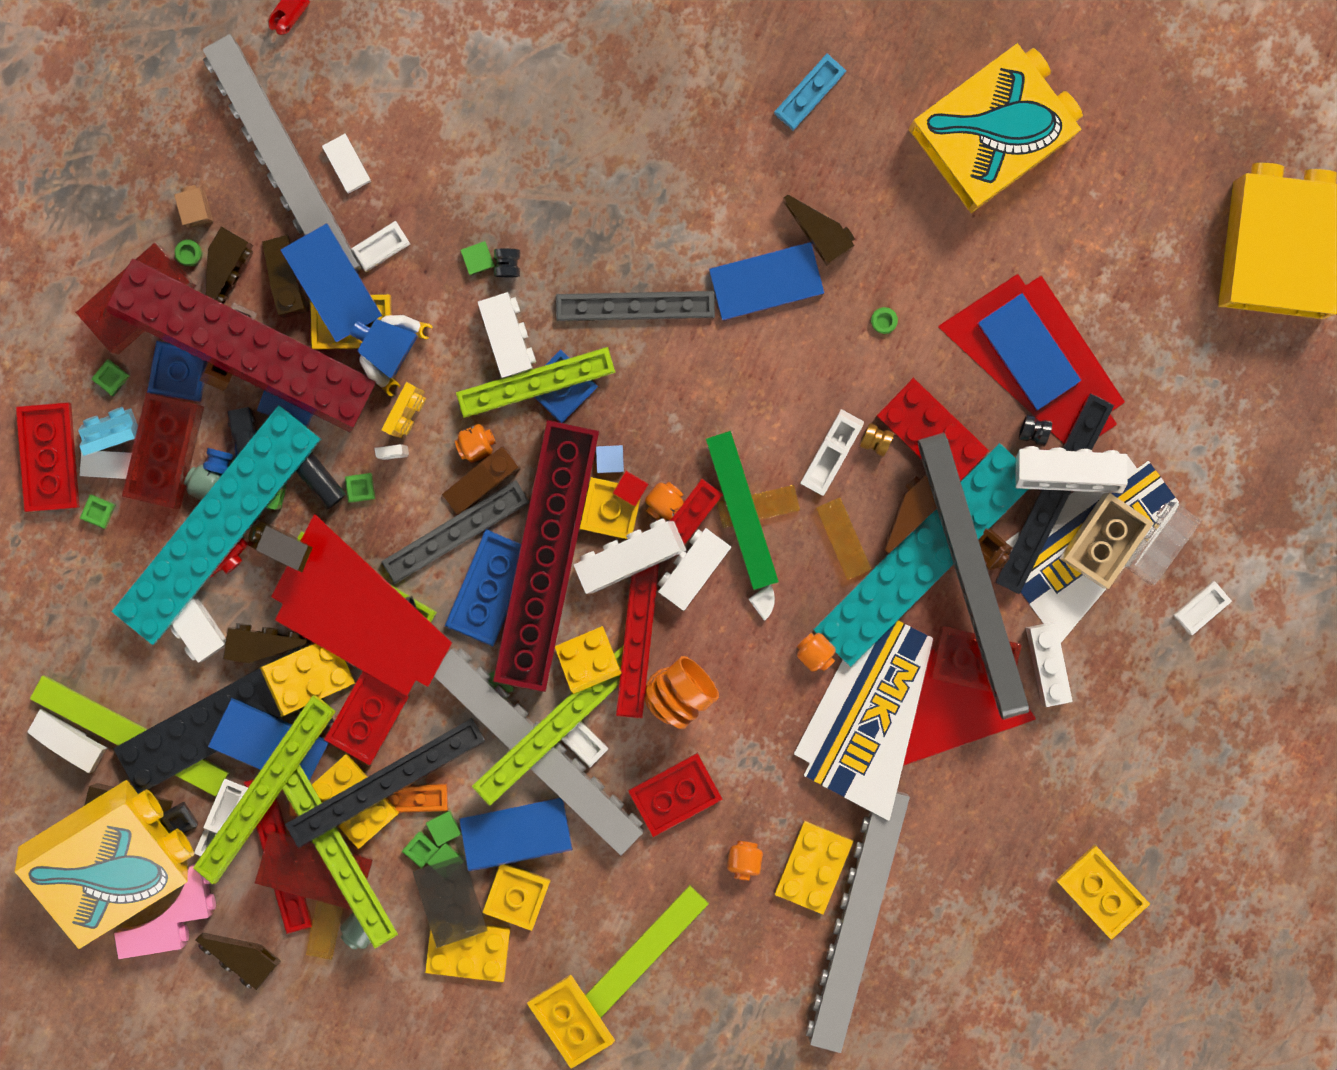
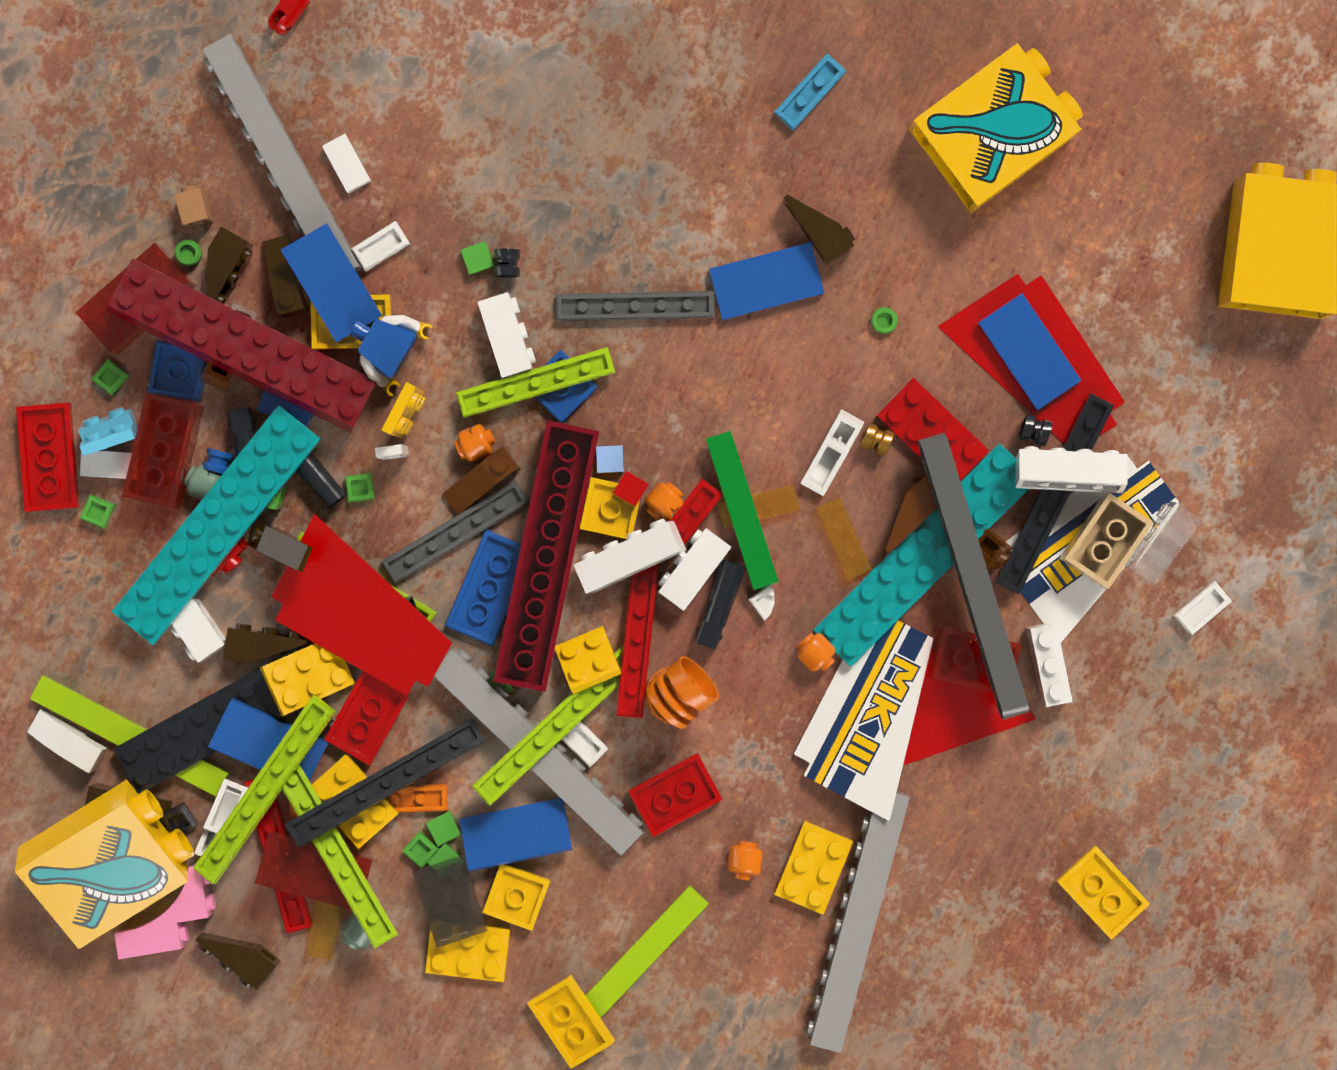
(719, 604): none -> black piece

